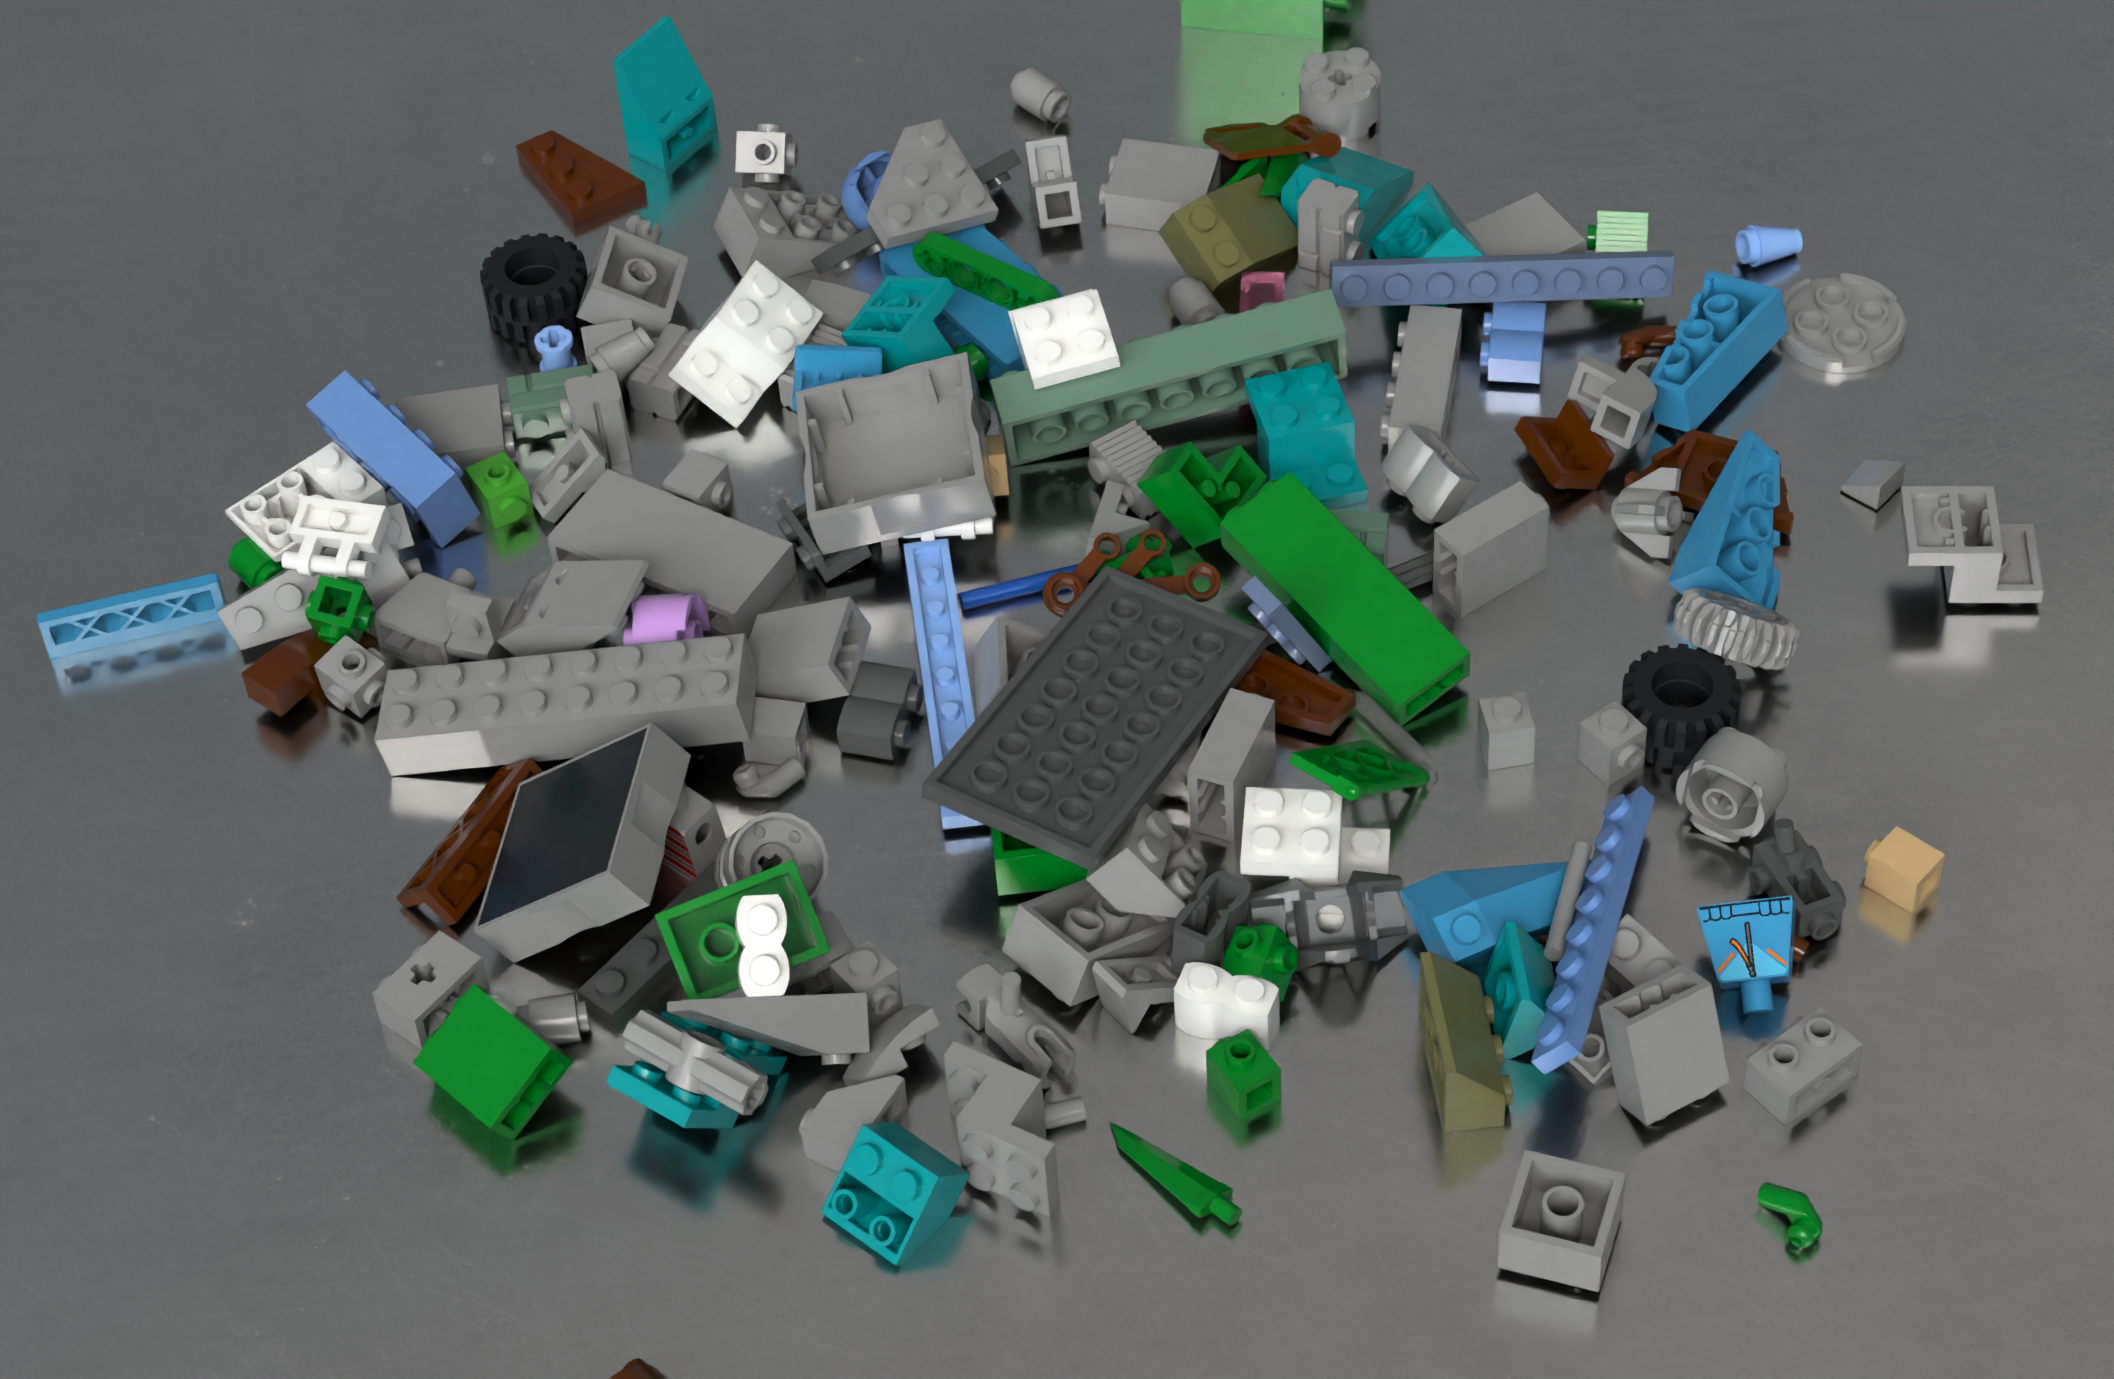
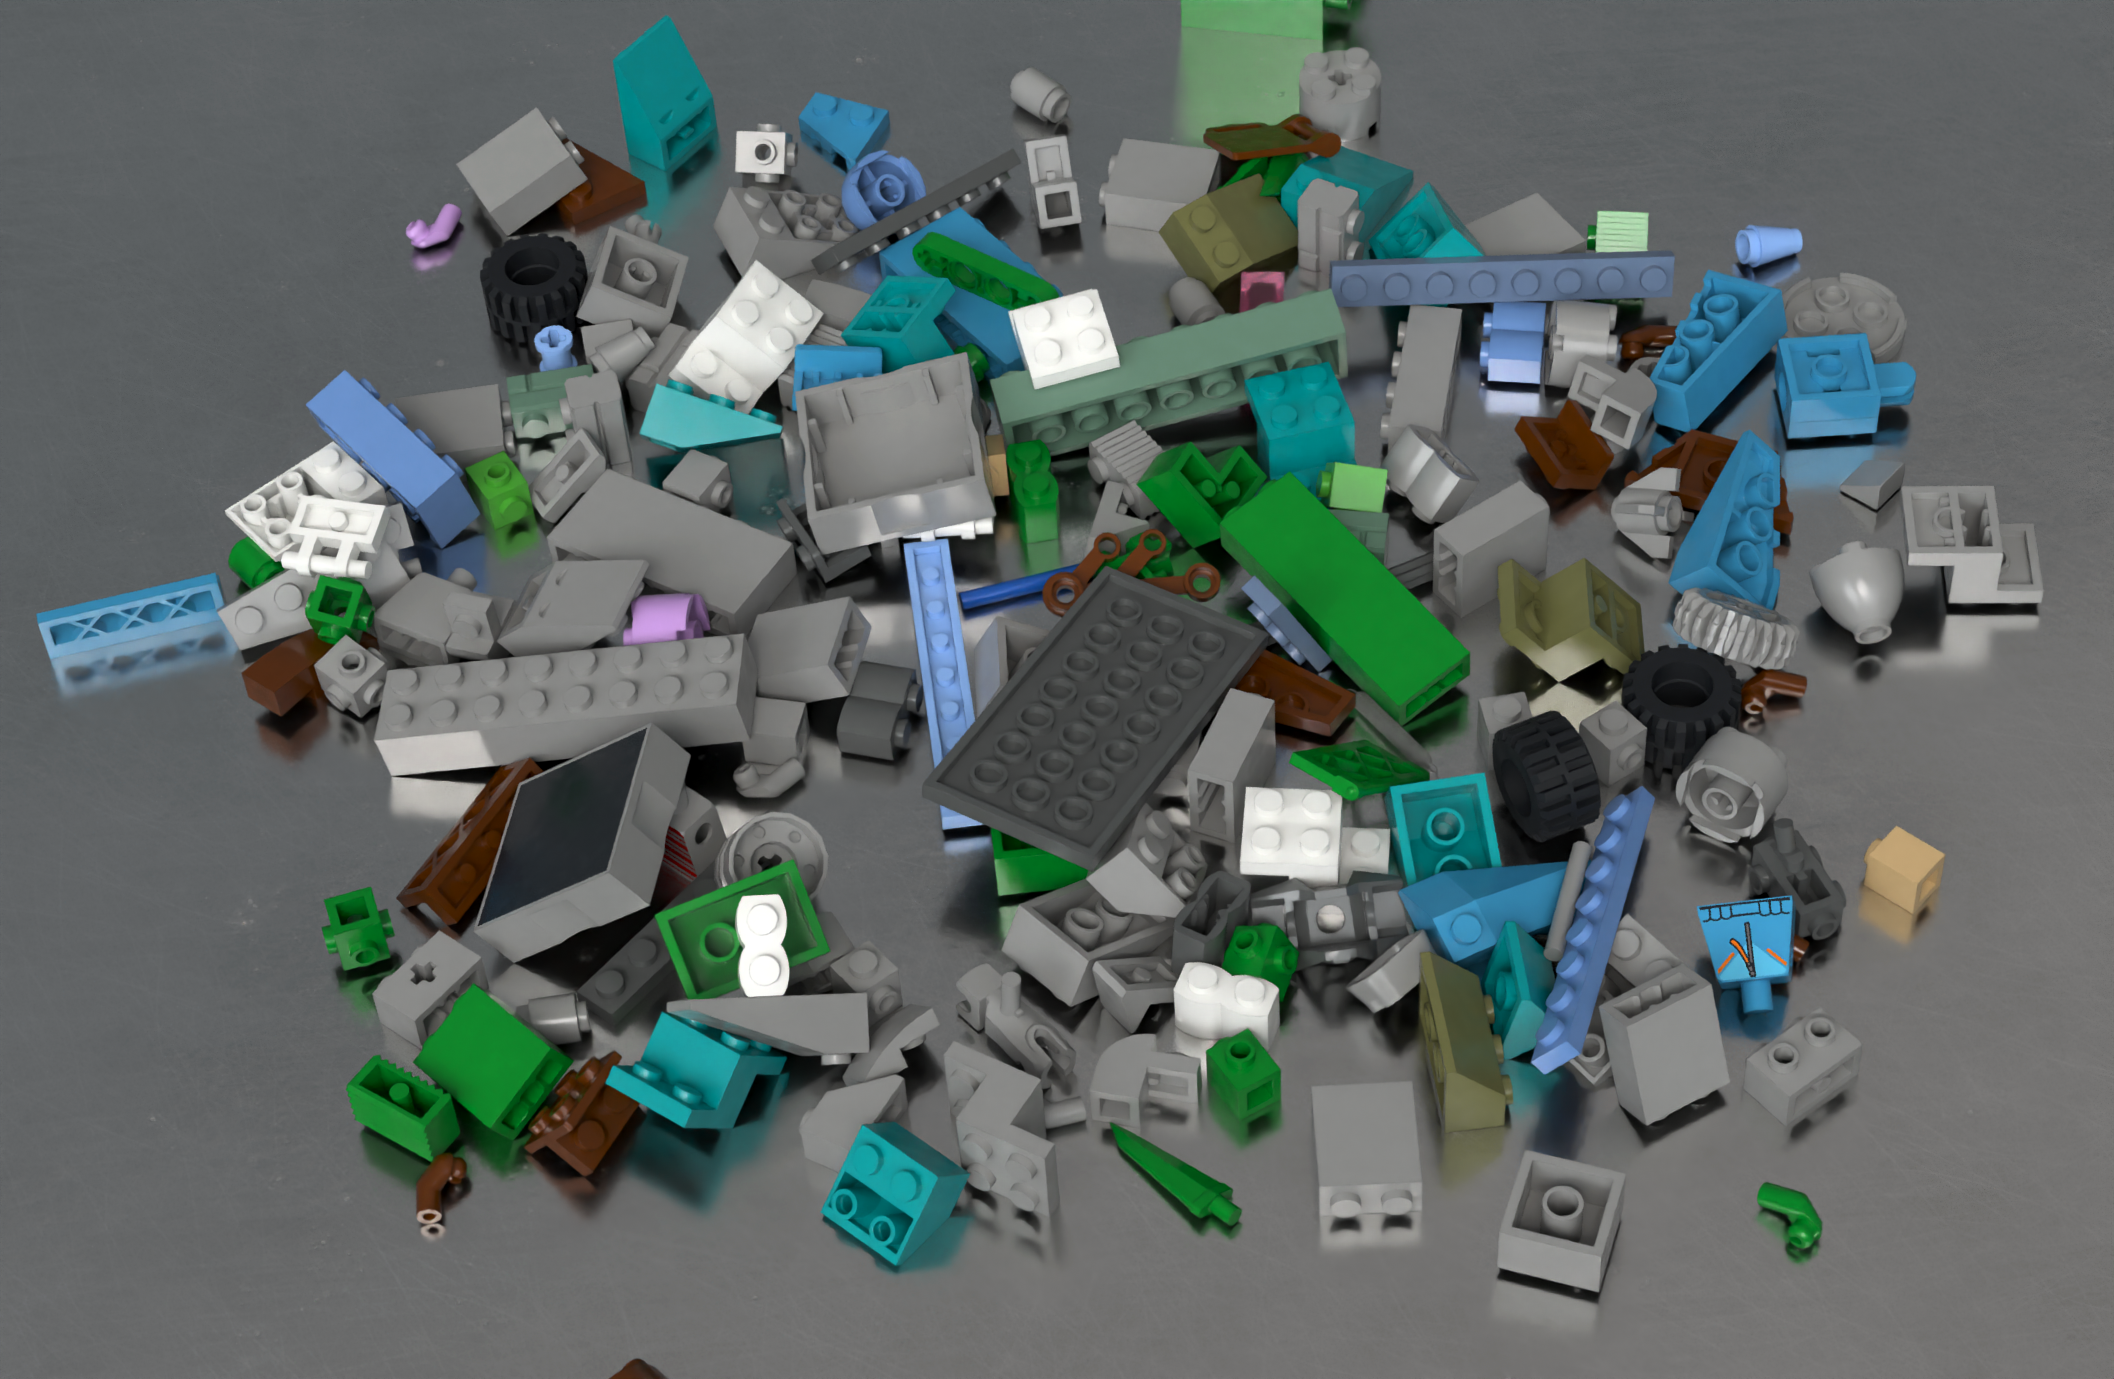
(357, 929): none -> green brick
(403, 1108): none -> green brick
(431, 1182): none -> reddish brown arm
(440, 231): none -> lavender arm
(523, 170): none -> light grey brick
(584, 1116): none -> reddish brown bracket
(688, 422): none -> teal slope
(695, 1062): light grey piece -> none
(843, 126): none -> dark azure wing
(927, 189): light grey plate -> none
(1033, 491): none -> green brick
(1134, 1071): none -> light grey brick
(1351, 487): none -> bright green brick
(1366, 1149): none -> light grey brick
(1391, 973): none -> light grey piece
(1441, 827): none -> teal slope
(1546, 776): none -> black tyre
(1569, 619): none -> olive bracket
(1573, 332): none -> light grey brick
(1766, 684): none -> reddish brown arm
(1835, 387): none -> dark azure brick
(1861, 589): none -> light grey piece

